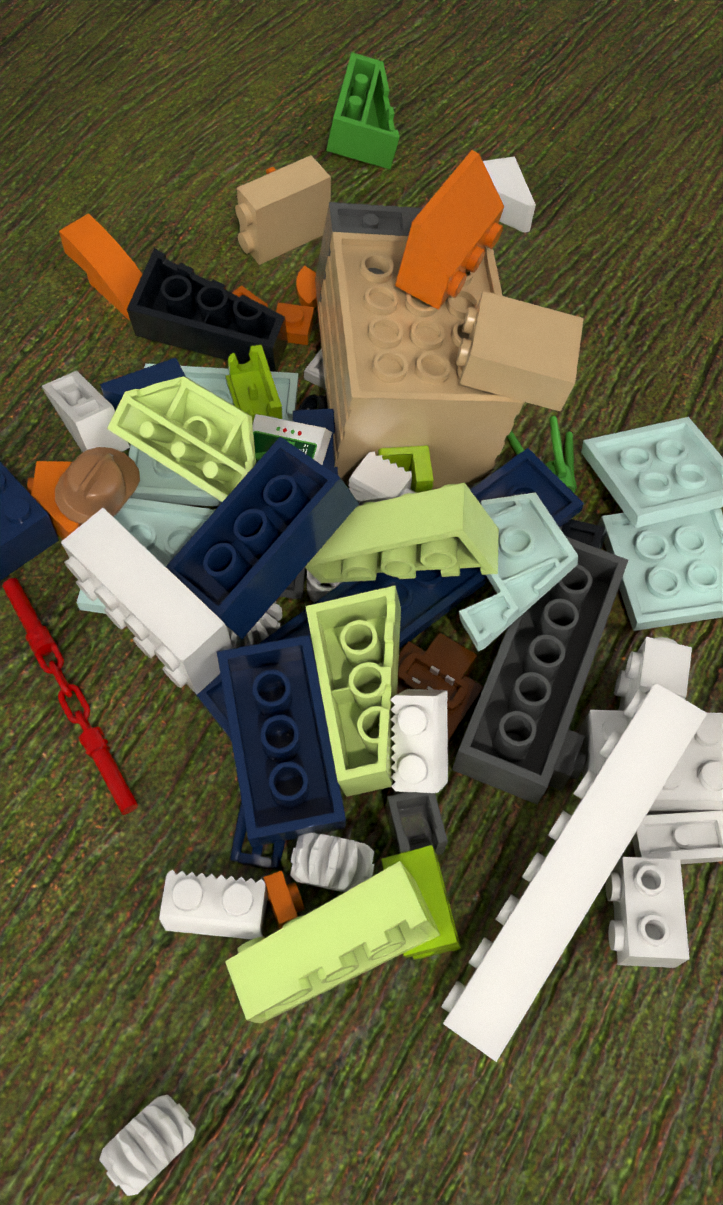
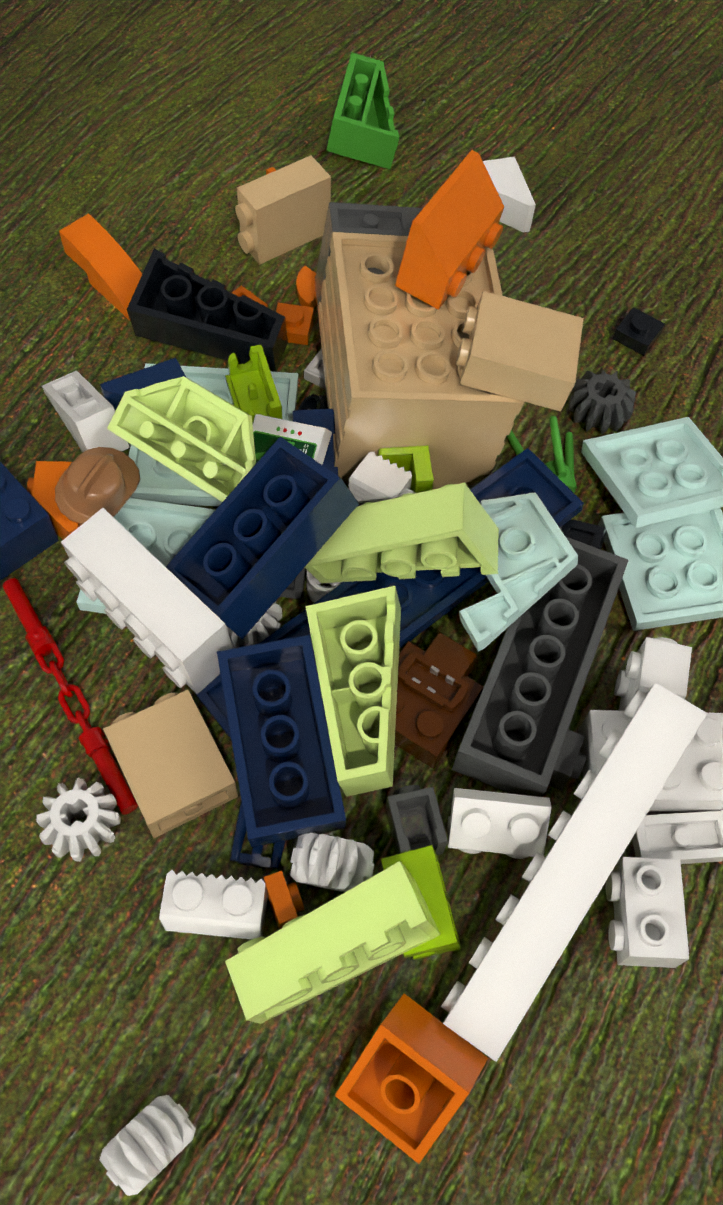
(79, 835): none -> white gear
(171, 762): none -> tan brick
(411, 1078): none -> orange slope
(420, 741): white brick -> none
(498, 823): none -> white bracket
(602, 401): none -> dark grey gear
(638, 331): none -> black plate

